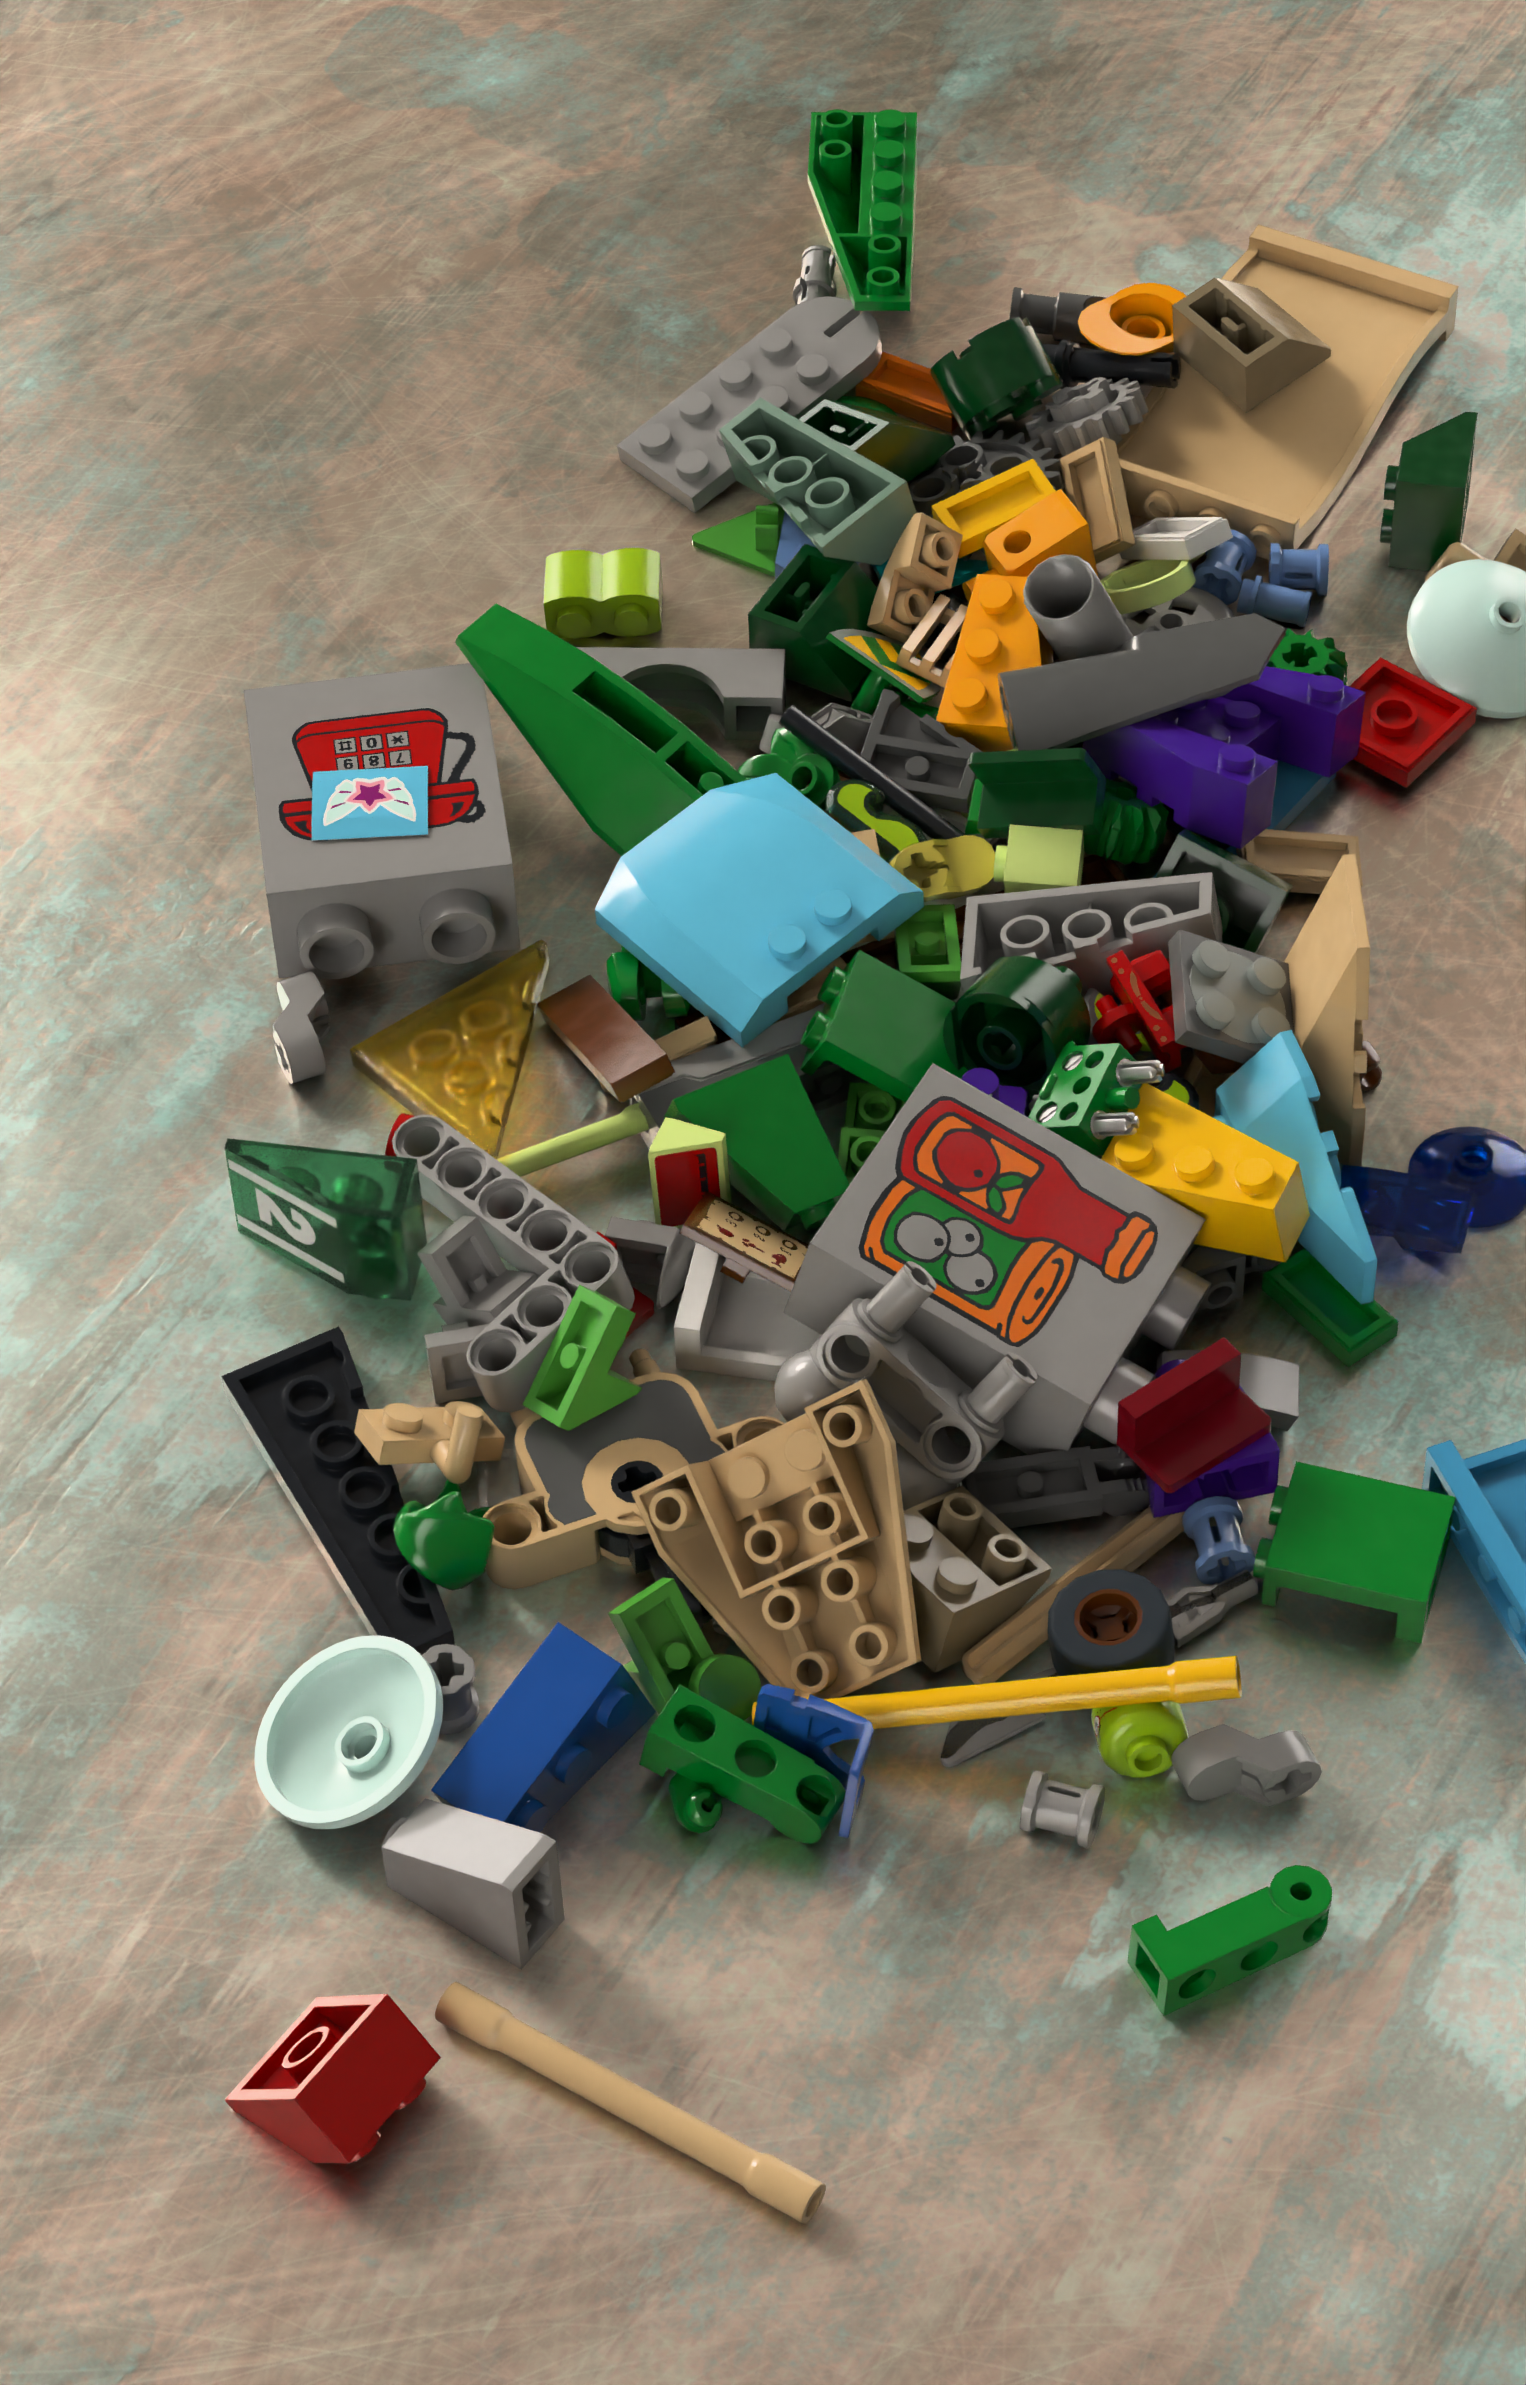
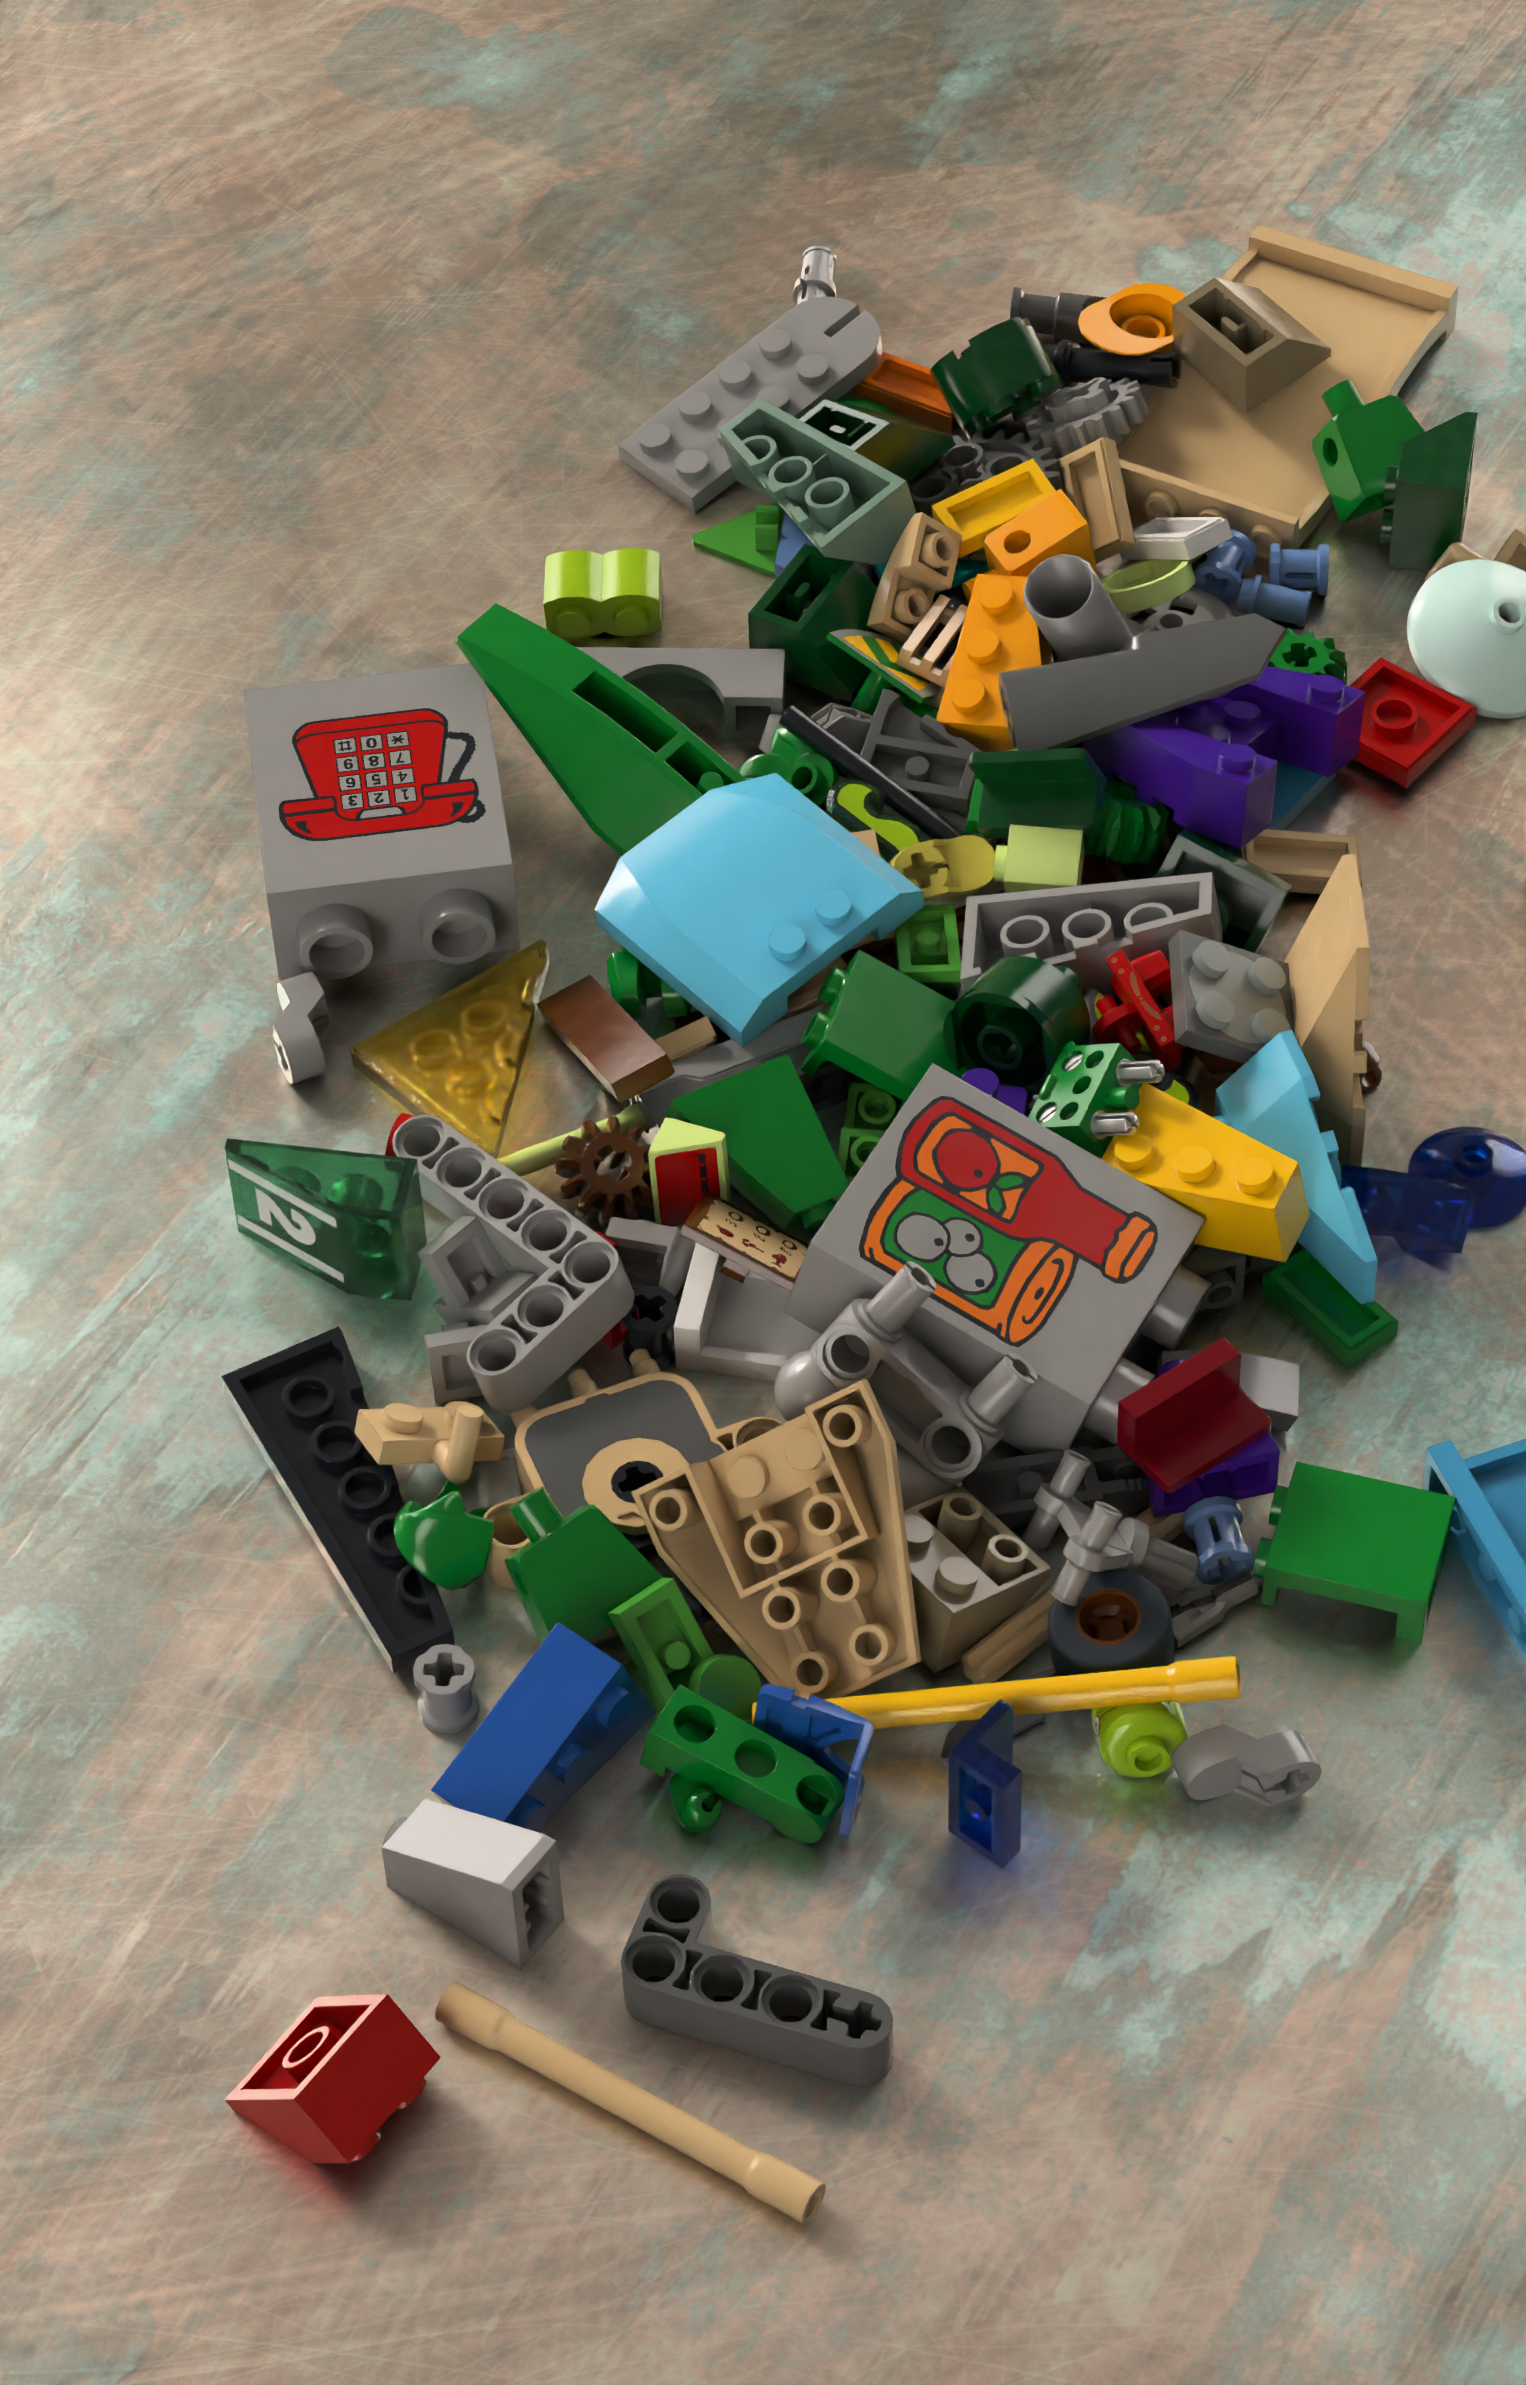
(348, 1732): light aqua dish -> none
(370, 803): medium azure sticker -> none
(573, 1567): none -> green torso
(576, 1371): bright green slope -> none
(602, 1191): none -> reddish brown gear
(656, 1317): none -> black bush
(858, 2023): none -> dark grey beam
(866, 197): green wedge -> none
(986, 1787): none -> clear blue panel
(1062, 1808): light grey bush -> none
(1096, 1540): none -> light grey axle
(1230, 1940): green leg -> none
(1359, 447): none -> green torso

